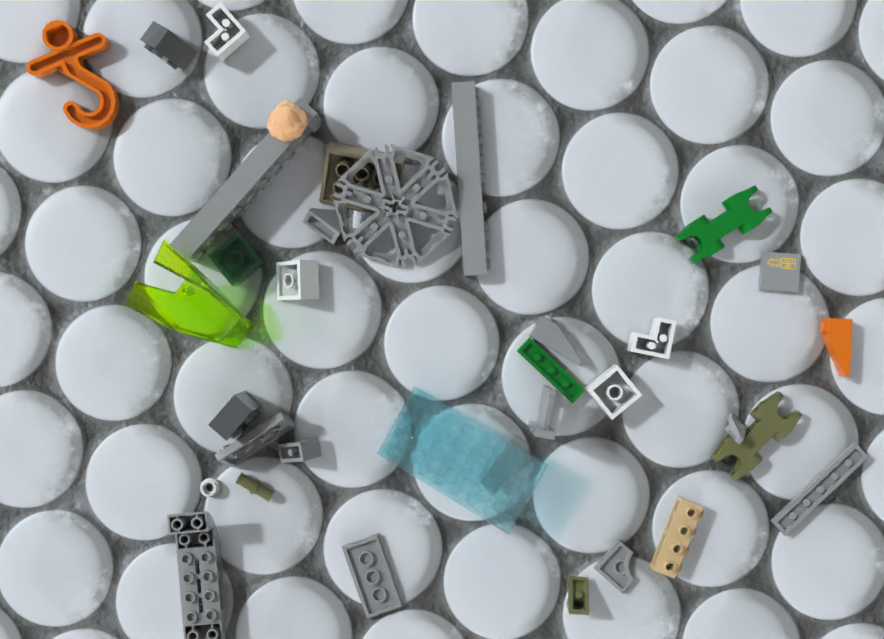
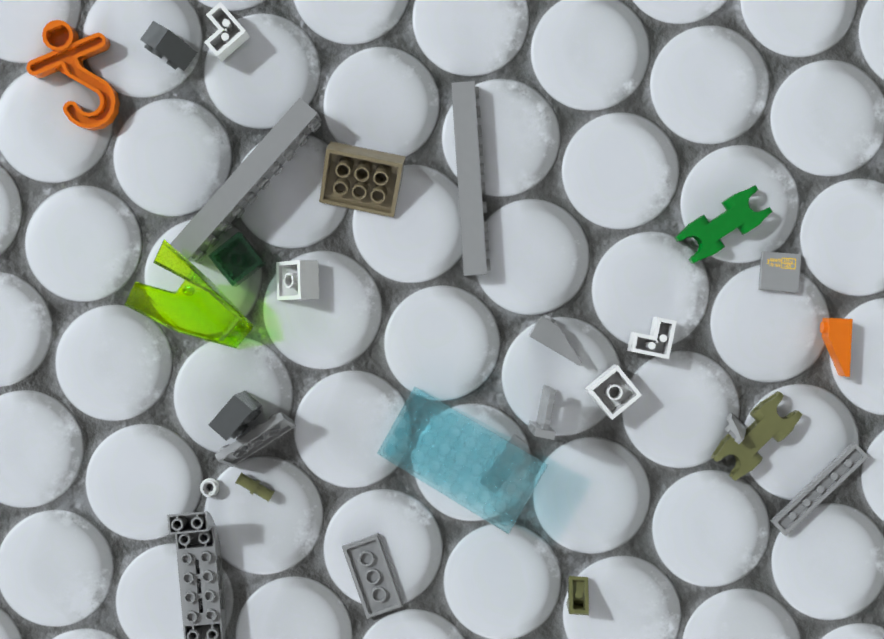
(287, 121): light nougat hair -> none
(299, 450): light grey slope -> none
(324, 222): light grey slope -> none
(382, 218): light grey plate -> none
(551, 370): green plate -> none
(615, 566): light grey tile -> none
(676, 537): tan brick -> none

